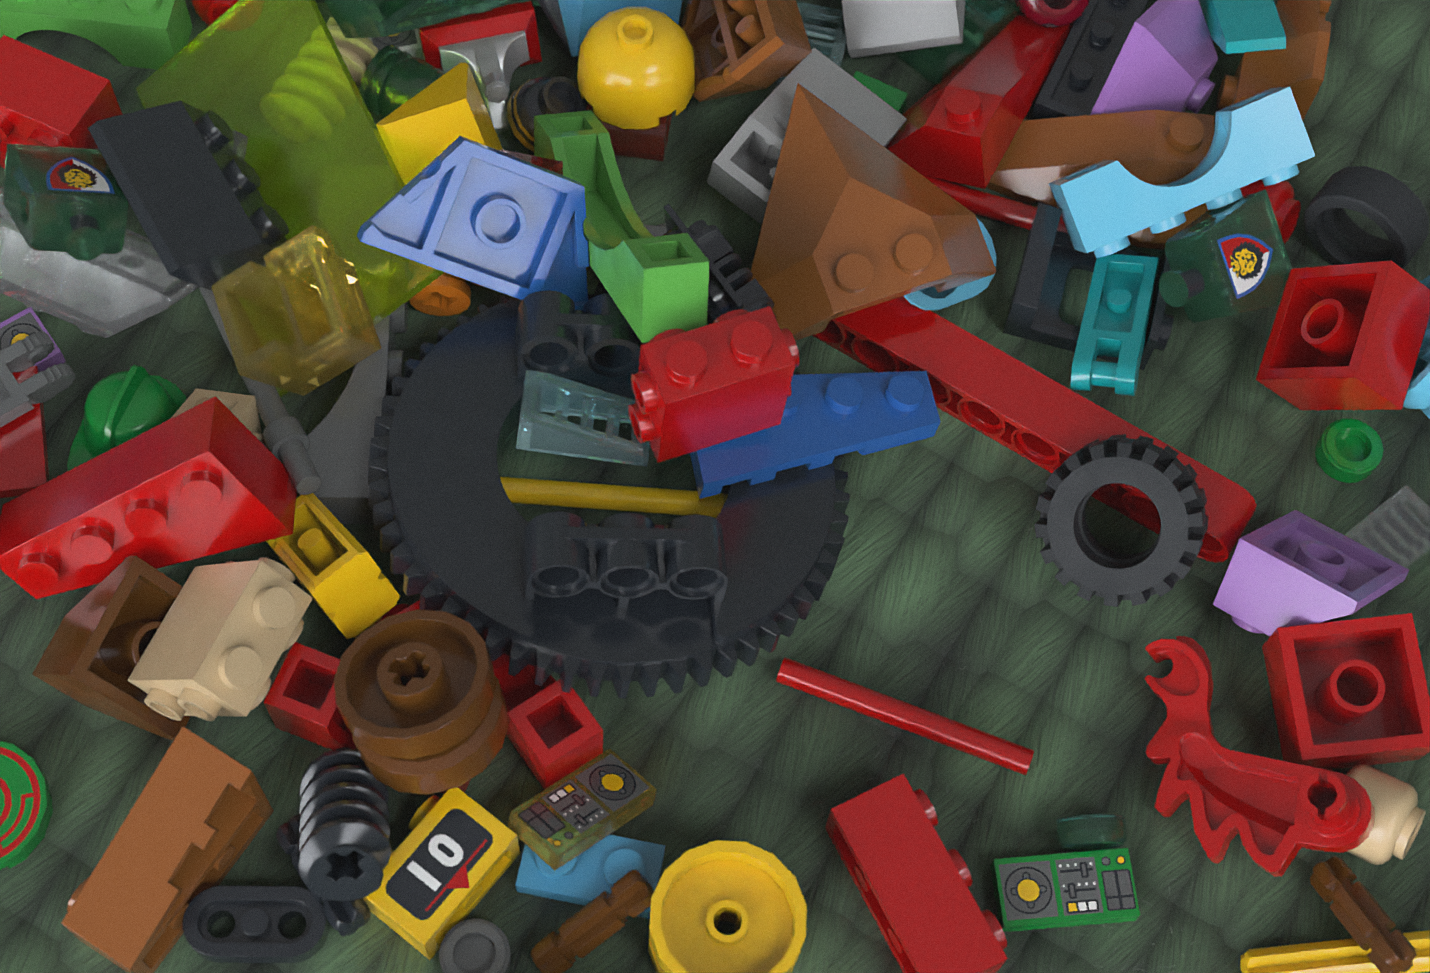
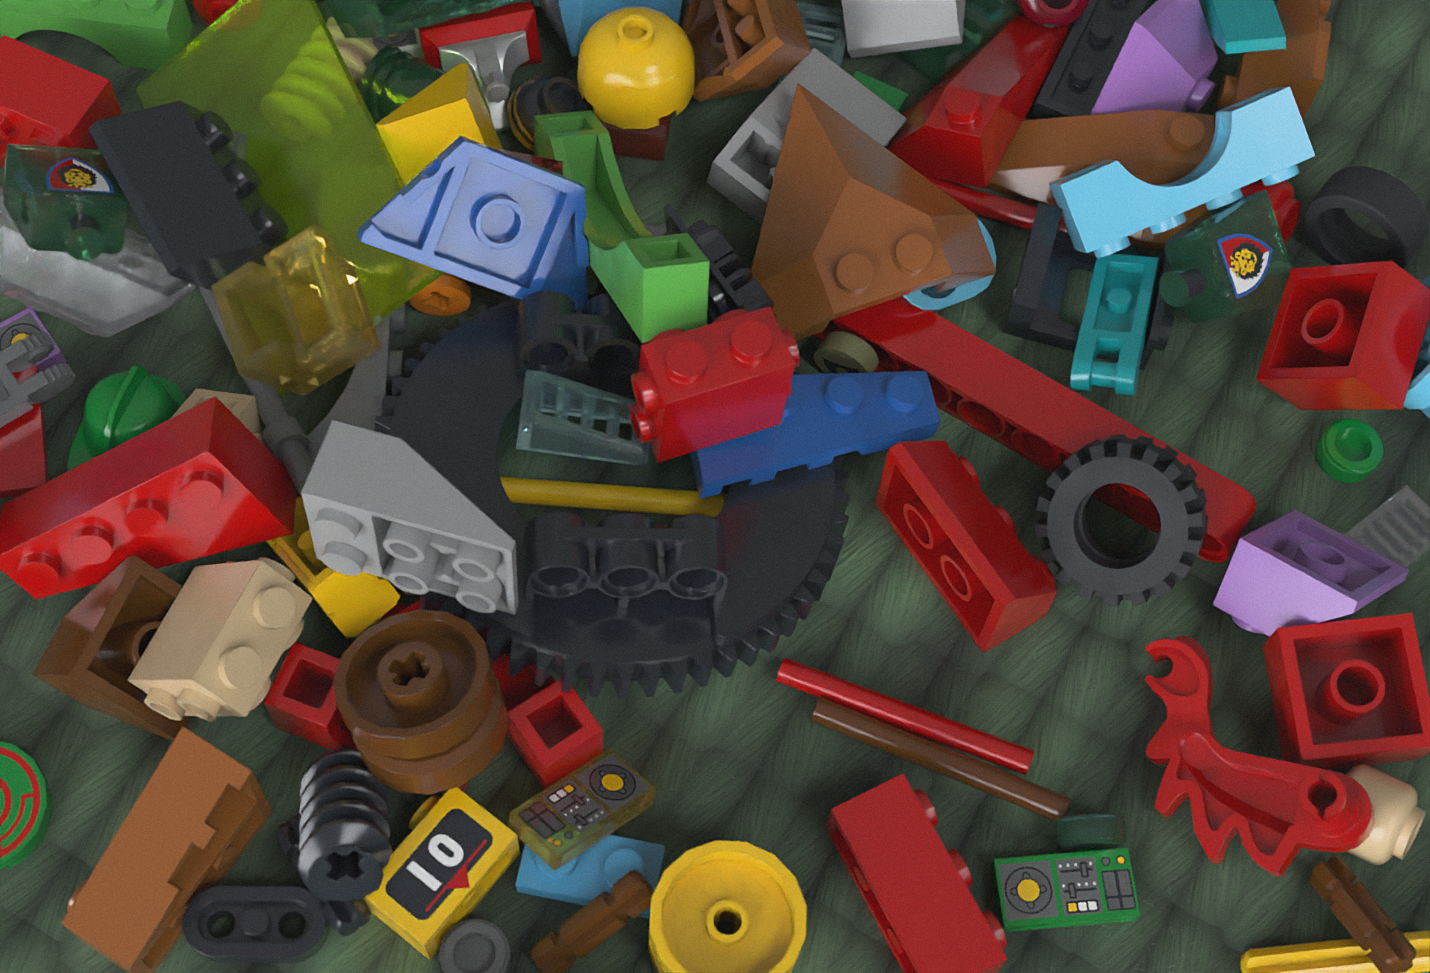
(396, 517): none -> light grey slope
(845, 354): none -> olive tile
(940, 759): none -> reddish brown bar
(963, 541): none -> red slope

